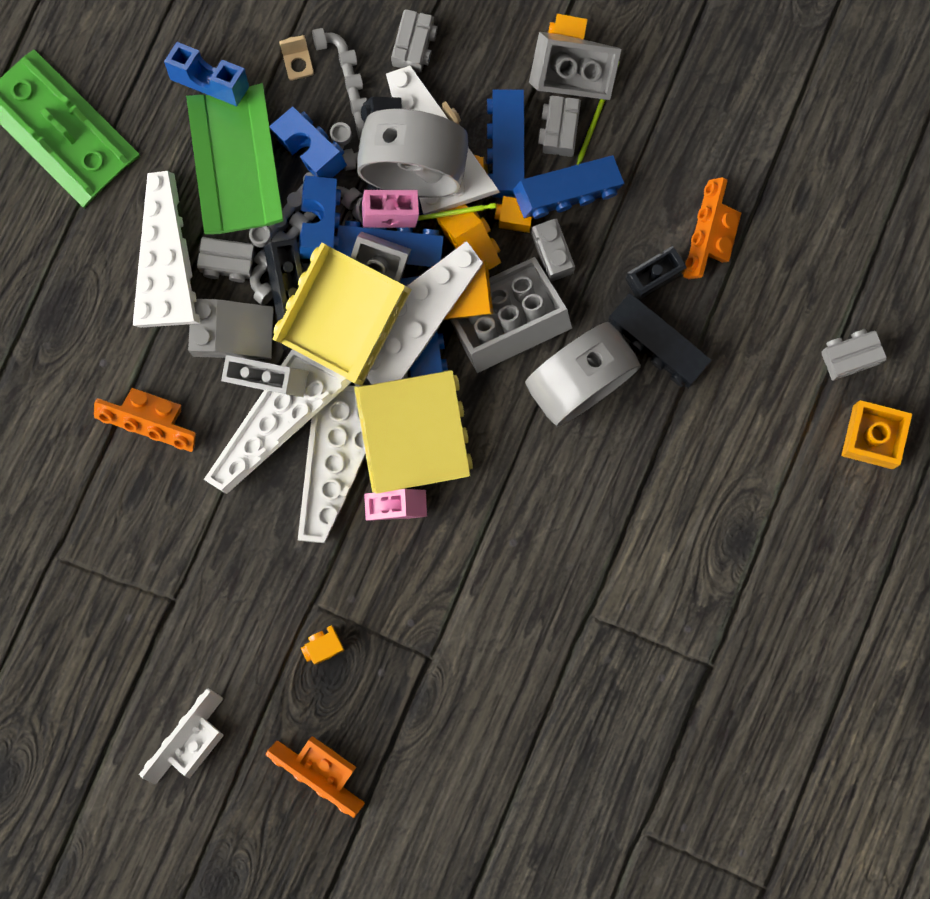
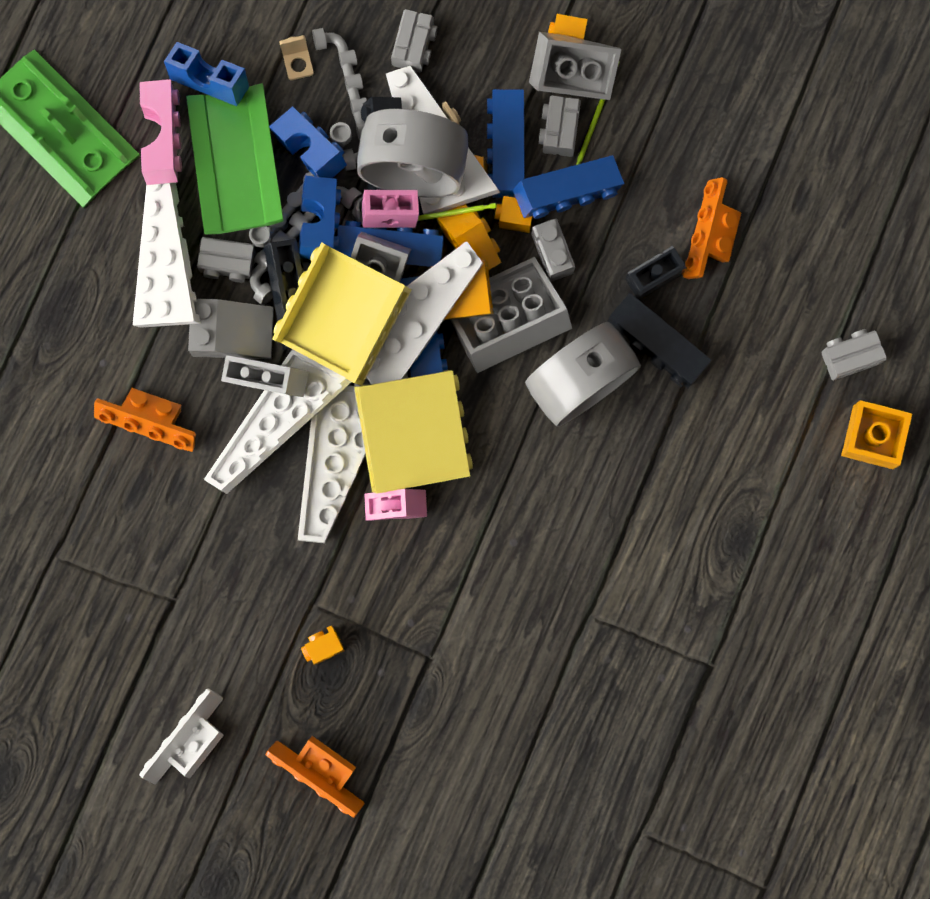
(160, 158): none -> bright pink arch

